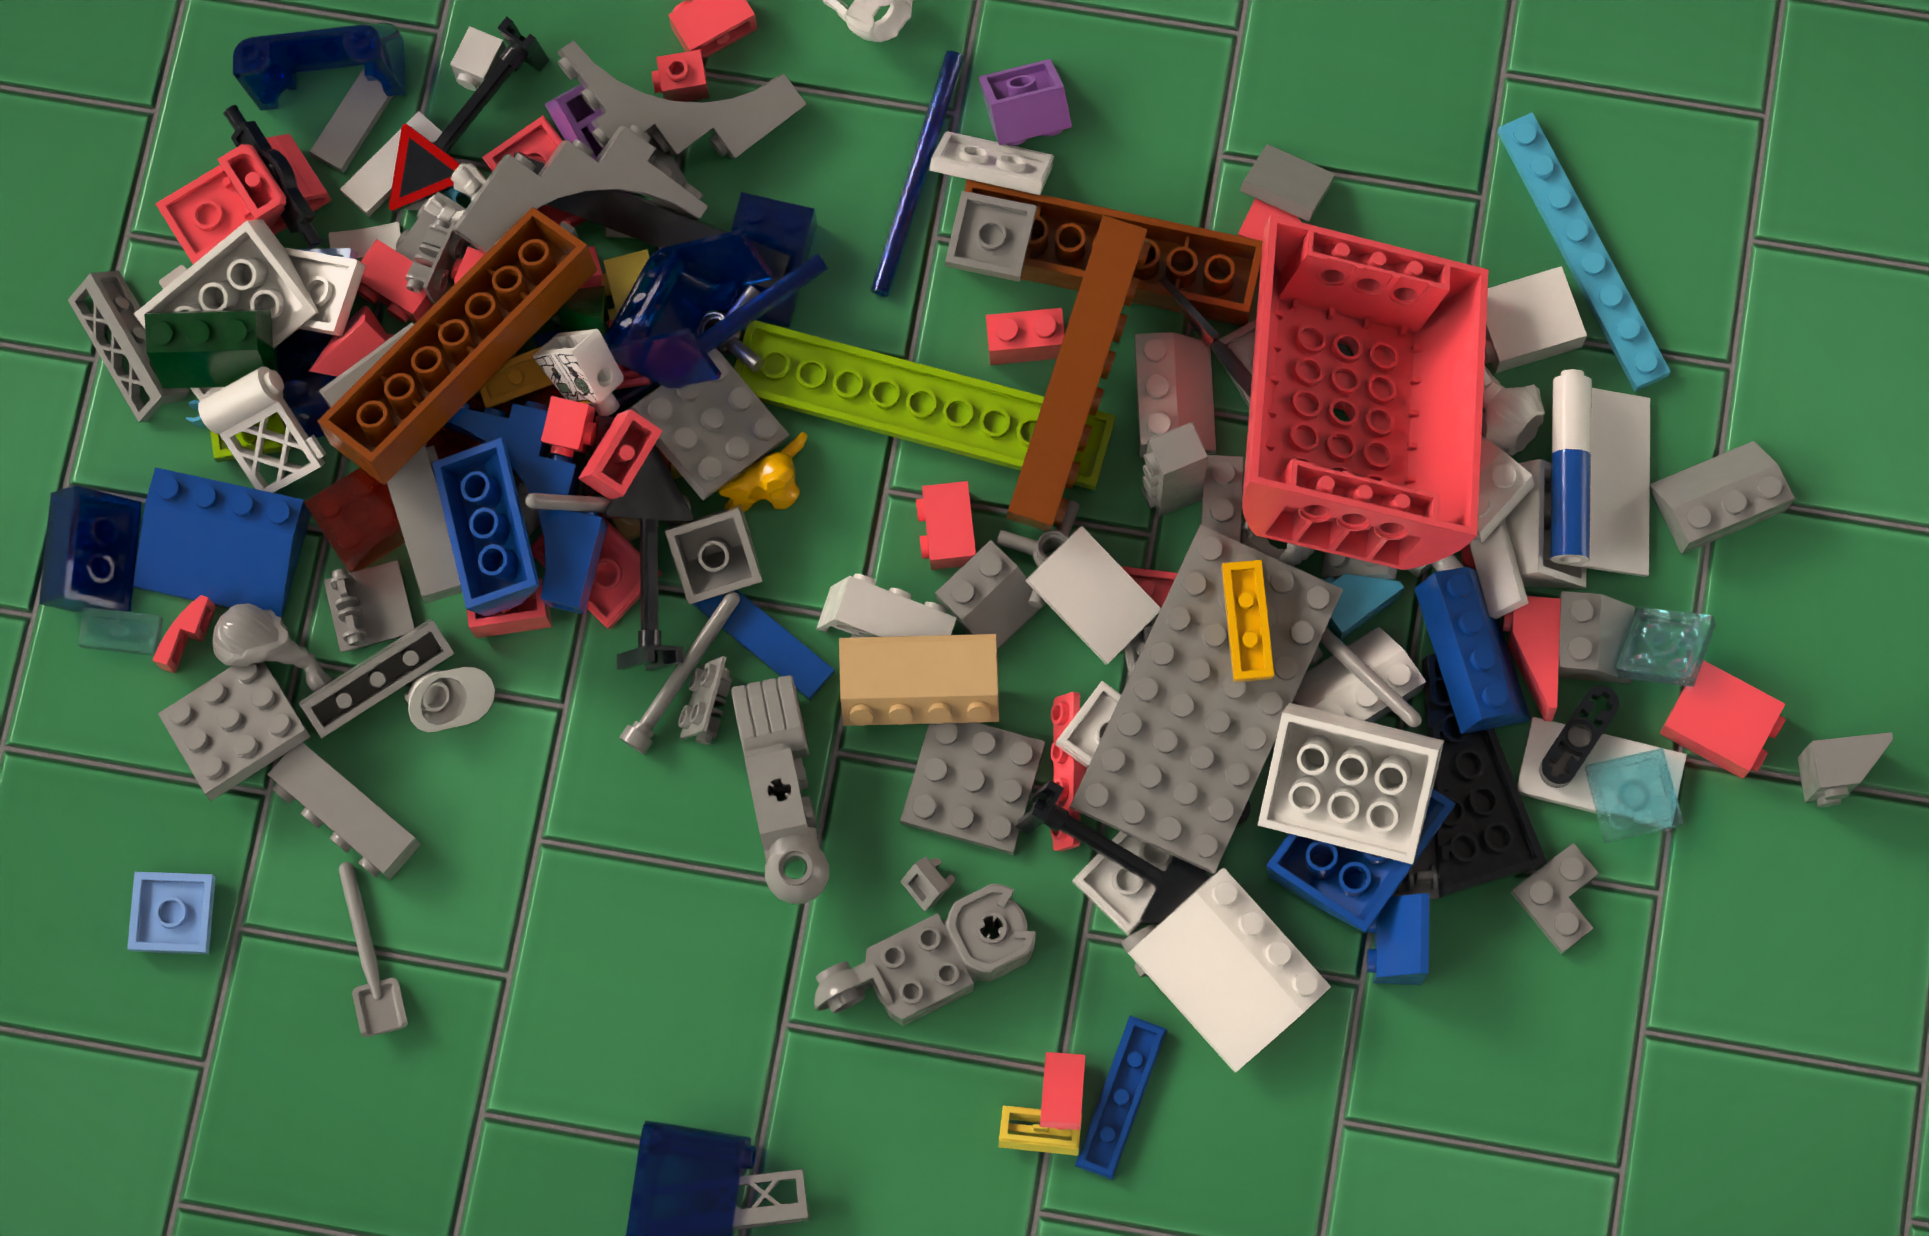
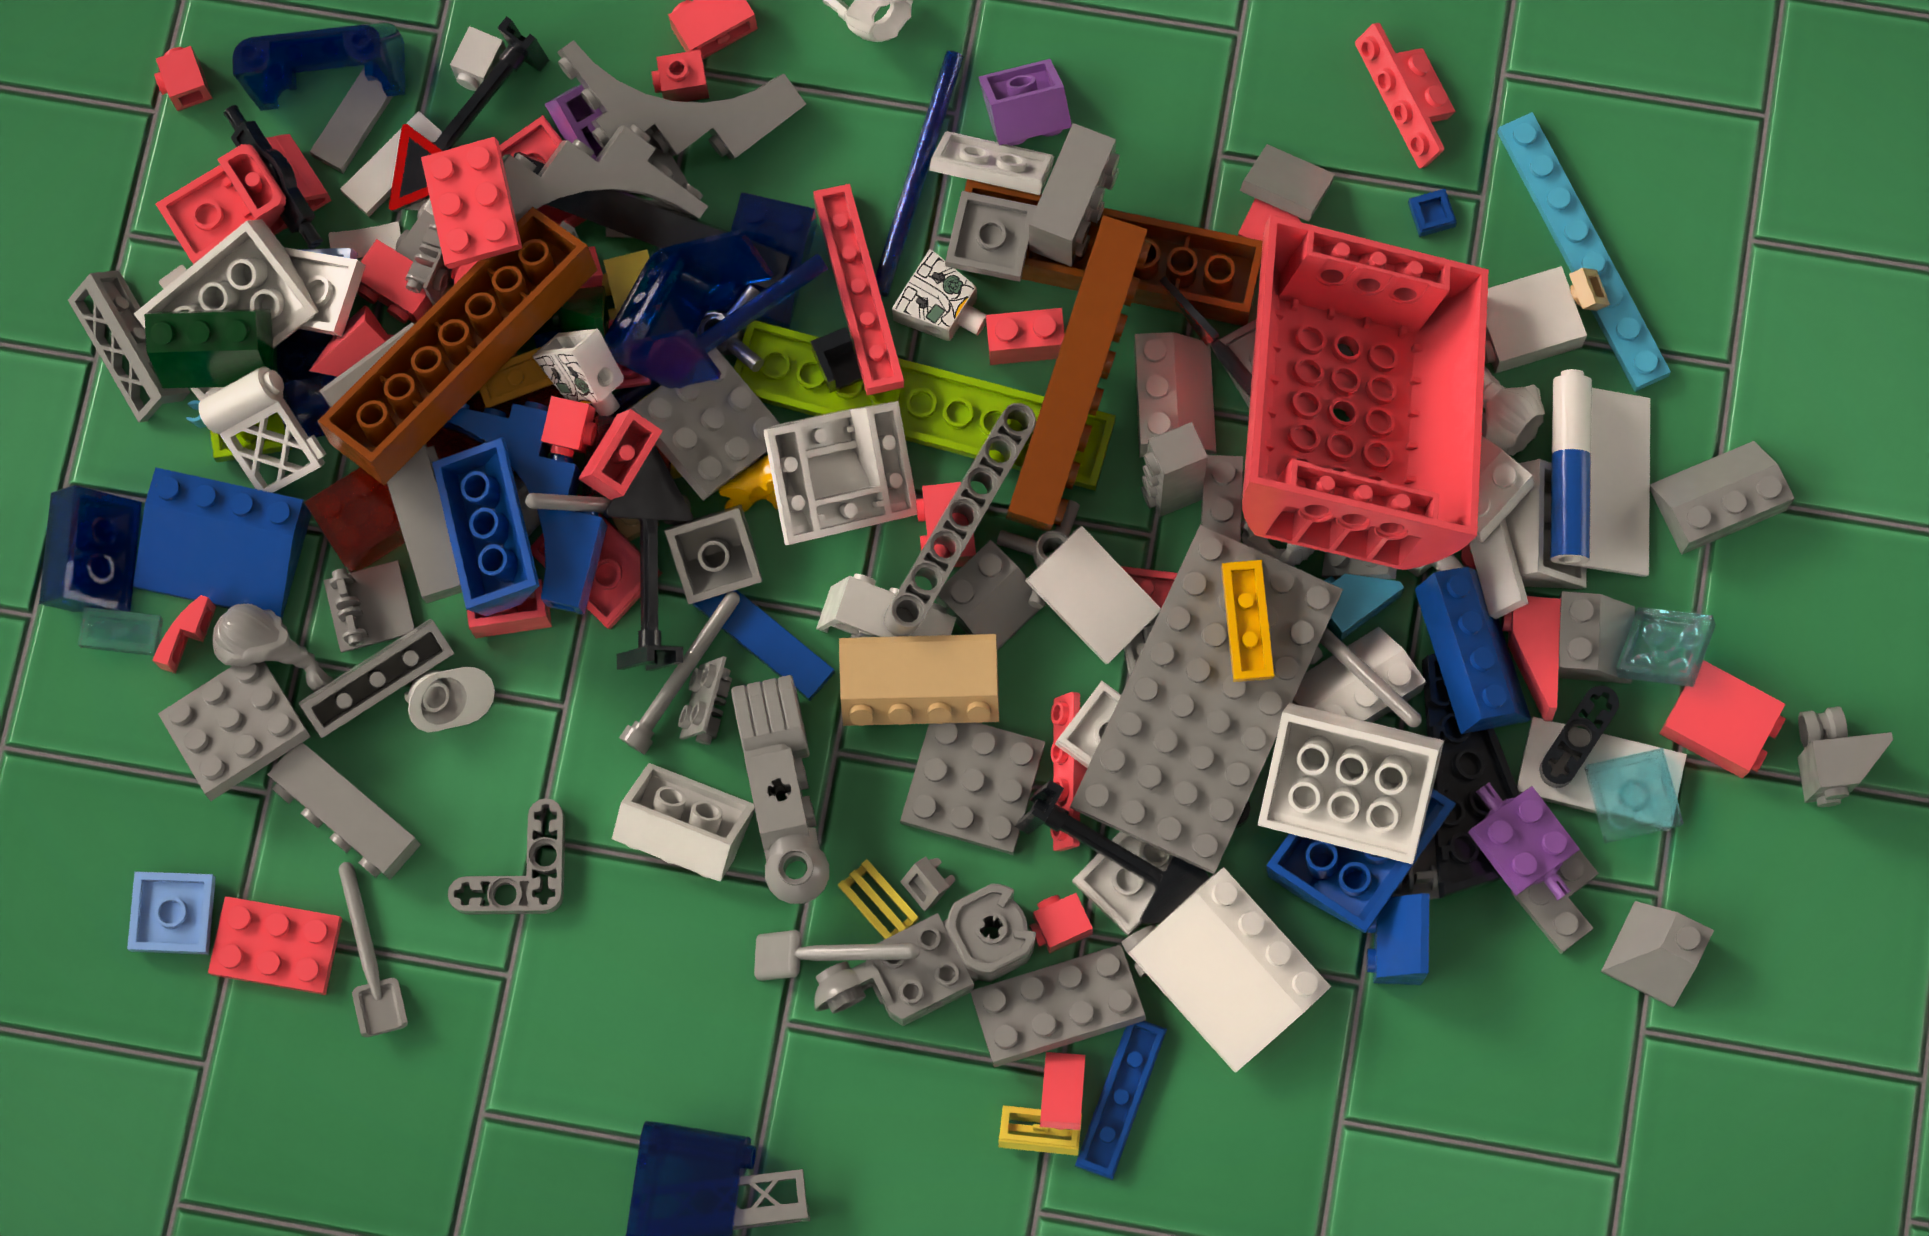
(182, 78): none -> coral brick
(275, 945): none -> coral plate
(471, 202): none -> coral plate
(526, 885): none -> light grey beam
(683, 822): none -> white slope
(780, 953): none -> light grey piece
(837, 359): none -> black panel
(840, 471): none -> white slope
(856, 876): none -> light yellow tile
(858, 289): none -> coral plate
(938, 301): none -> white torso
(951, 534): none -> light grey beam
(1057, 1005): none -> light grey plate
(1060, 922): none -> coral brick
(1074, 195): none -> light grey brick
(1409, 92): none -> coral bracket
(1432, 212): none -> blue tile
(1523, 840): none -> medium lavender plate
(1588, 289): none -> tan plate
(1657, 952): none -> light grey slope
(1822, 726): none -> light grey wheel

